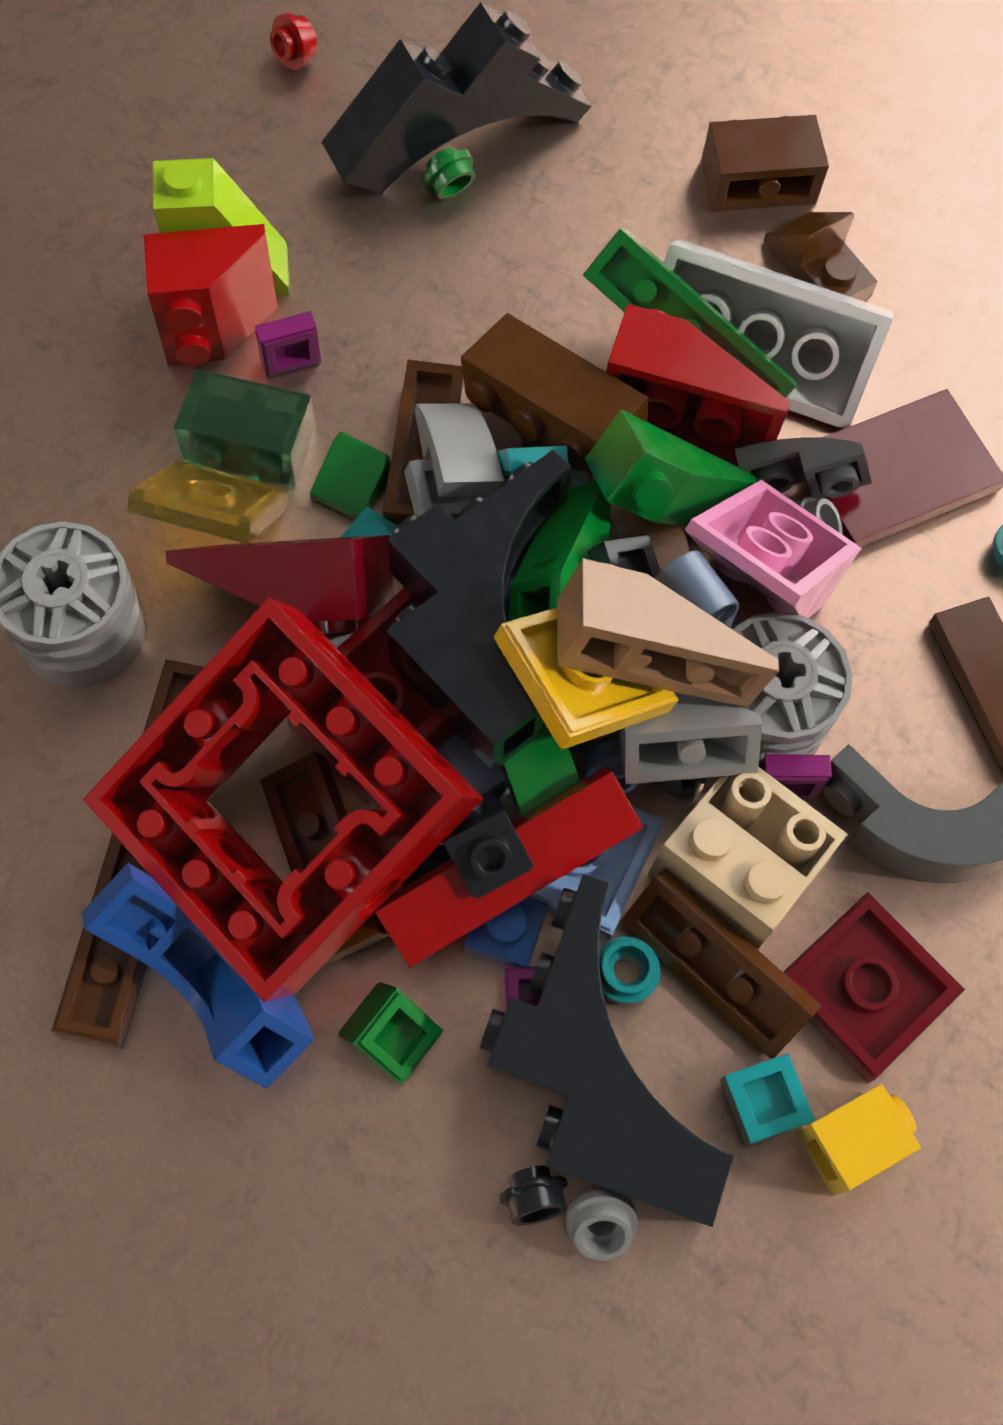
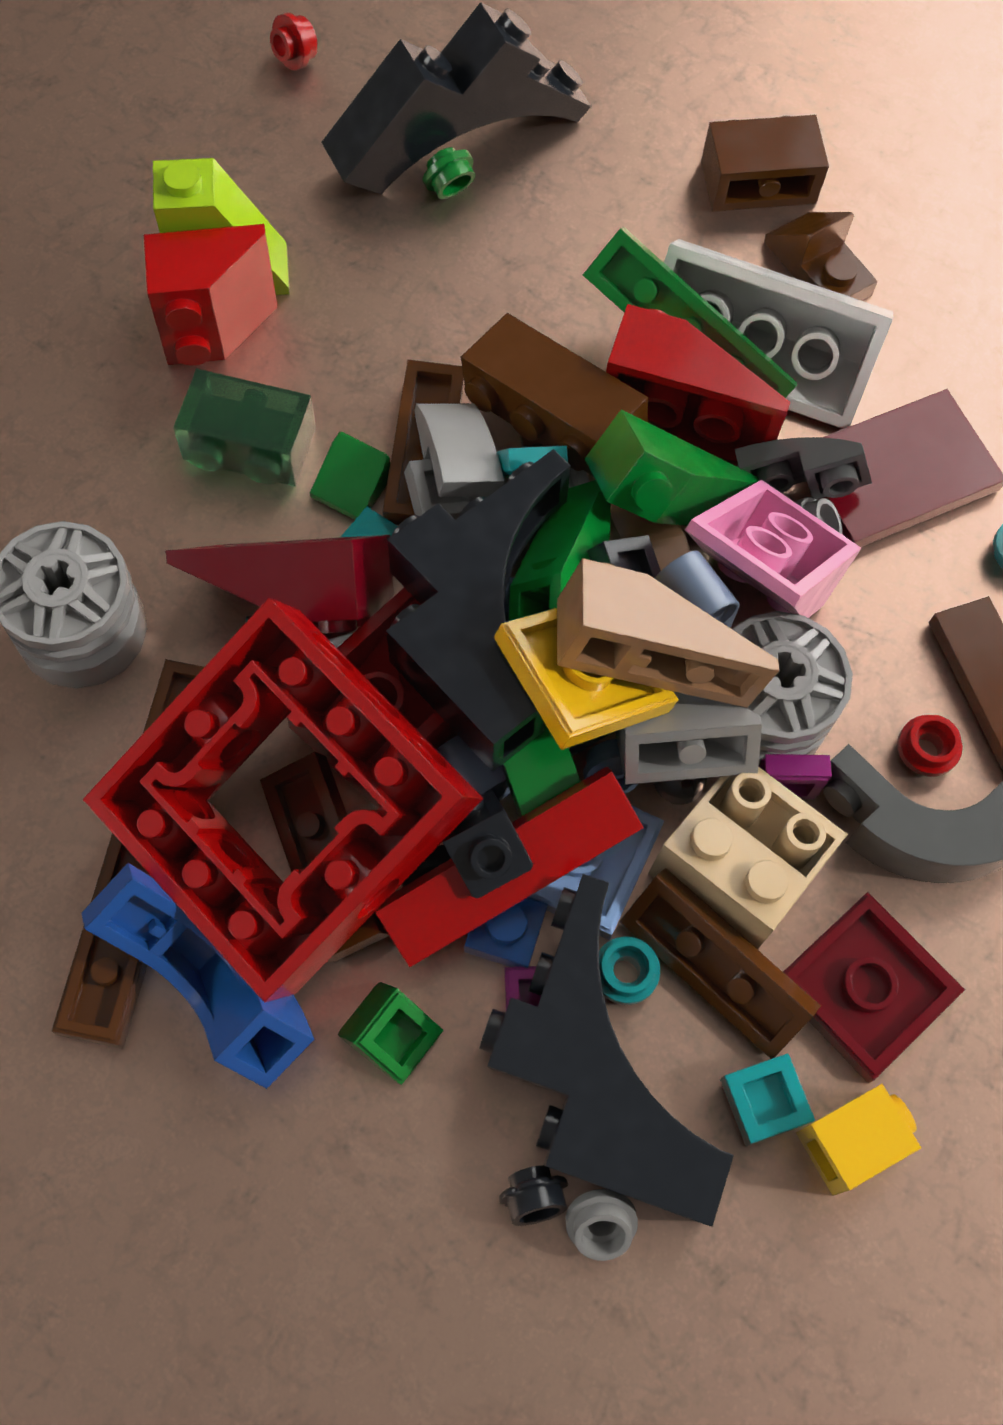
(209, 501): clear yellow tile -> none
(288, 343): magenta tile -> none
(941, 734): none -> red plate

